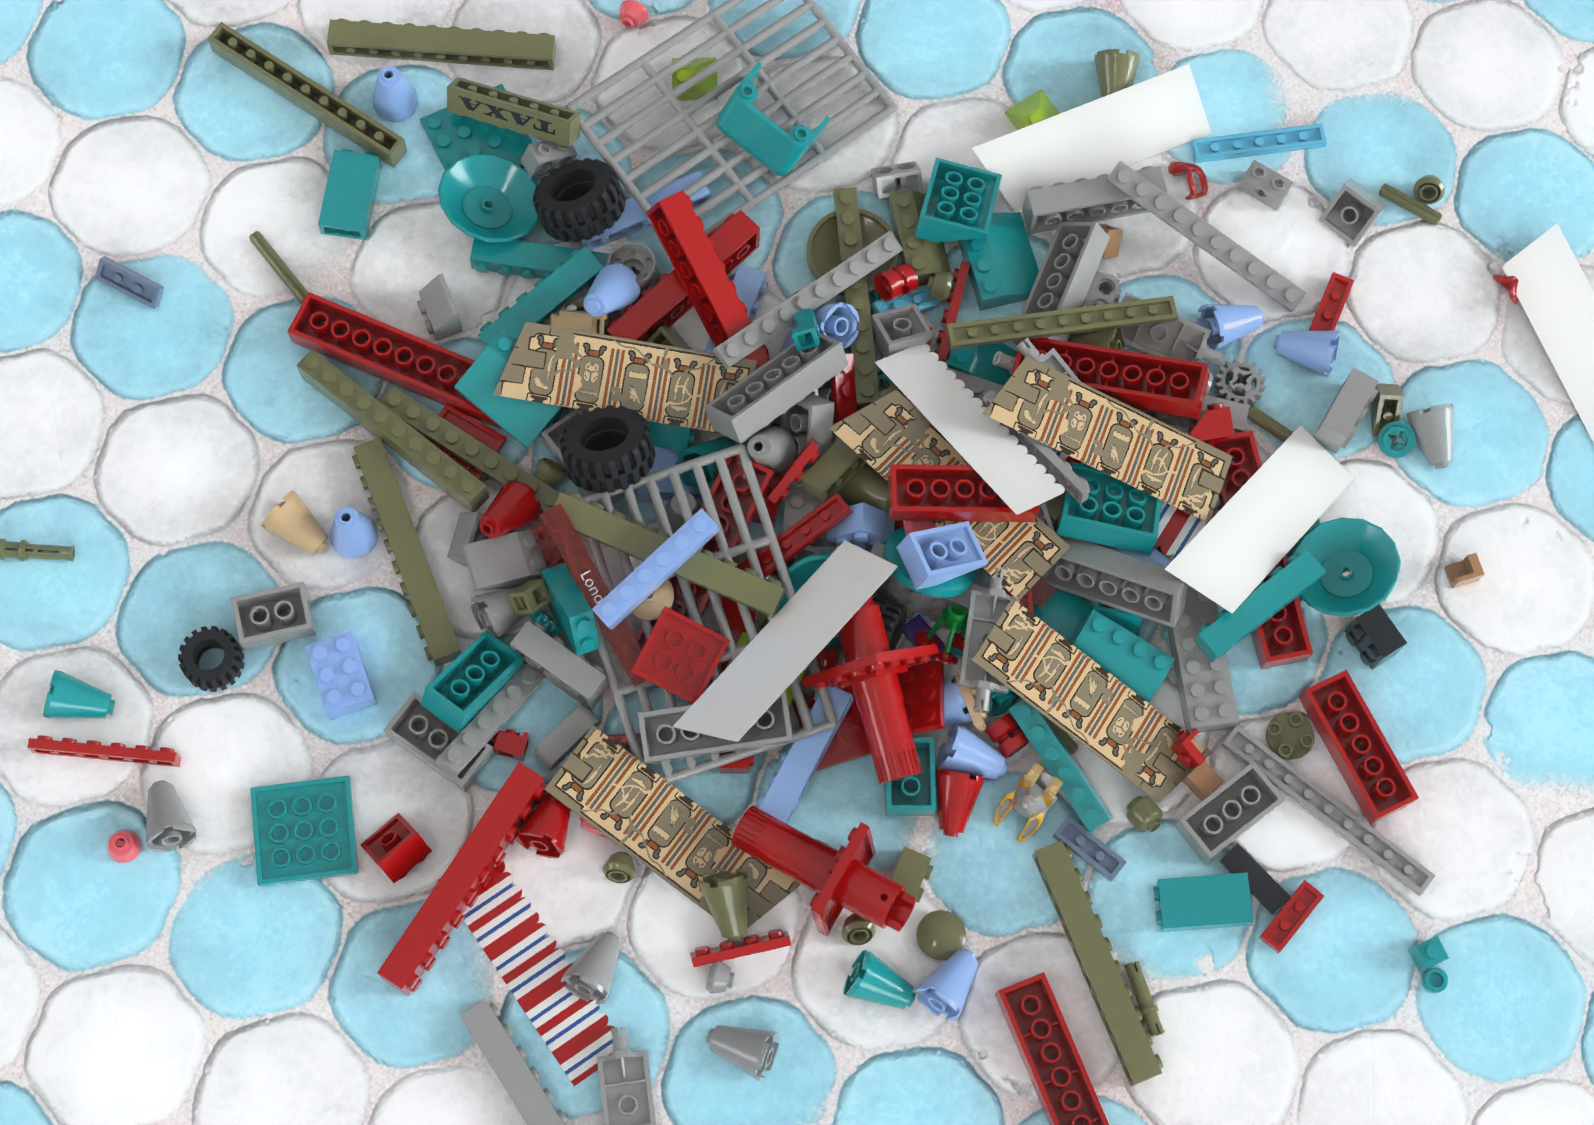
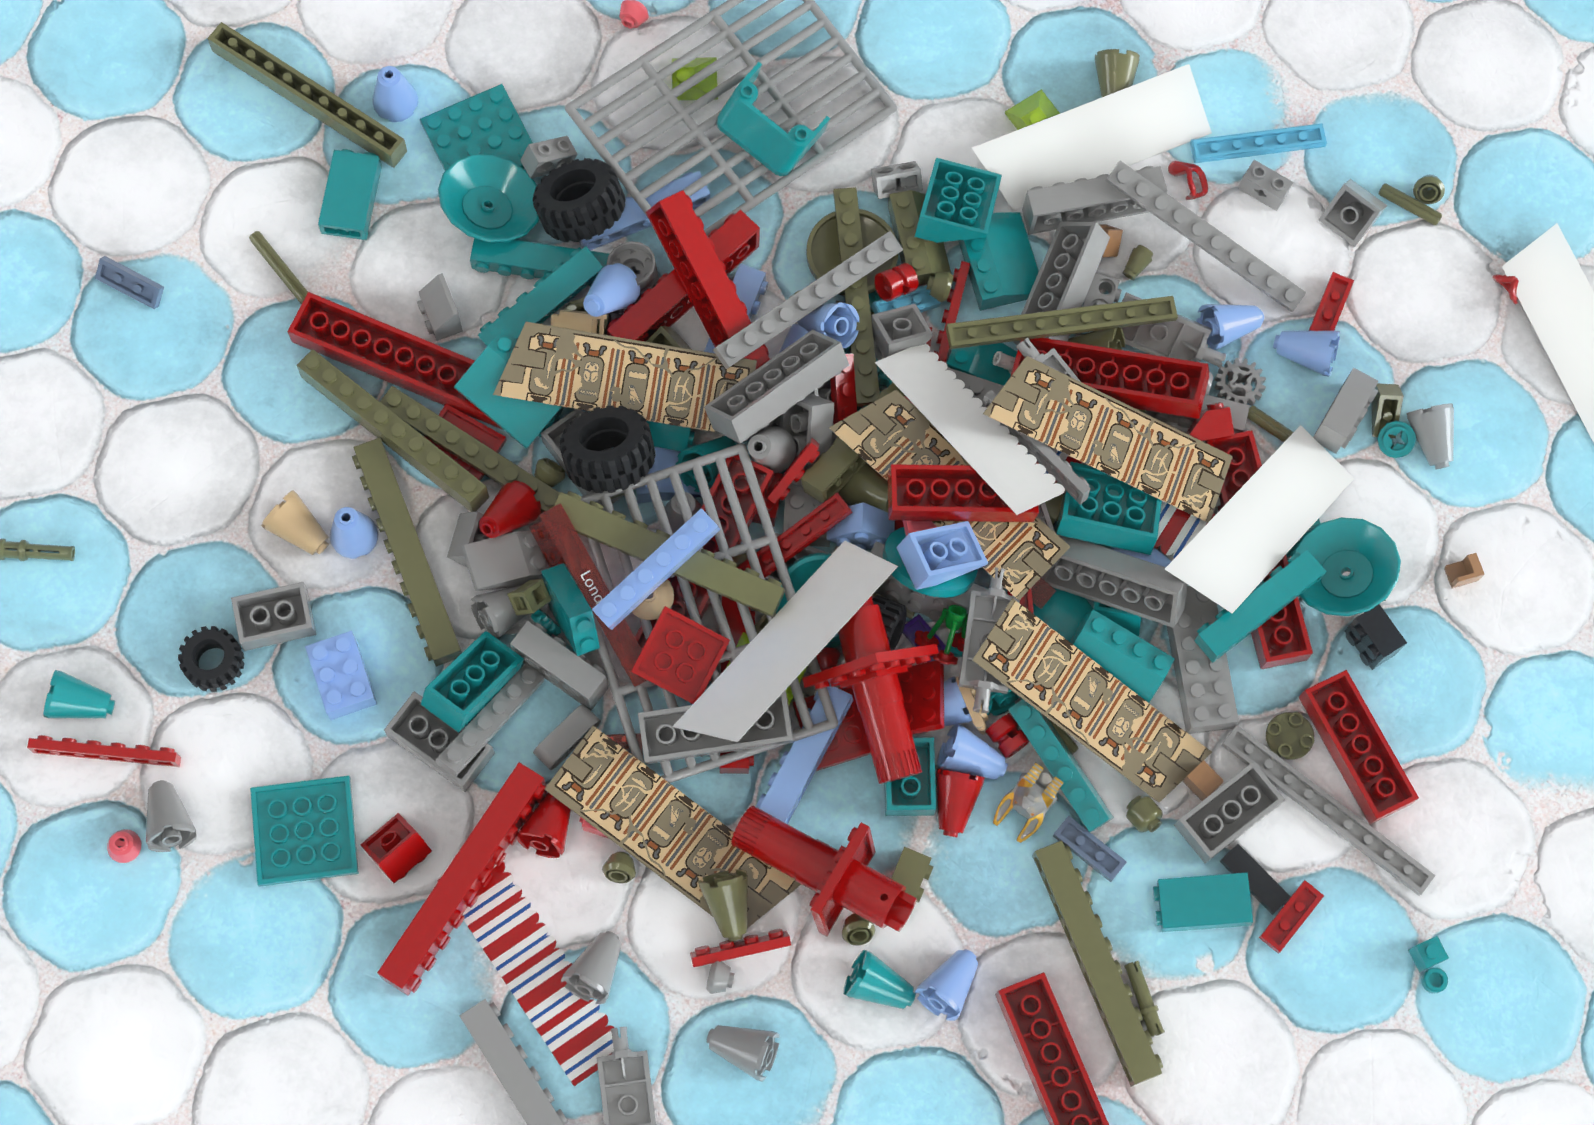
(441, 44): olive brick -> none
(511, 744): red brick -> none
(513, 111): olive brick -> none
(807, 331): teal leg -> none
(940, 934): olive dish -> none
(1137, 262): none -> olive cone
(1186, 750): red bracket -> none

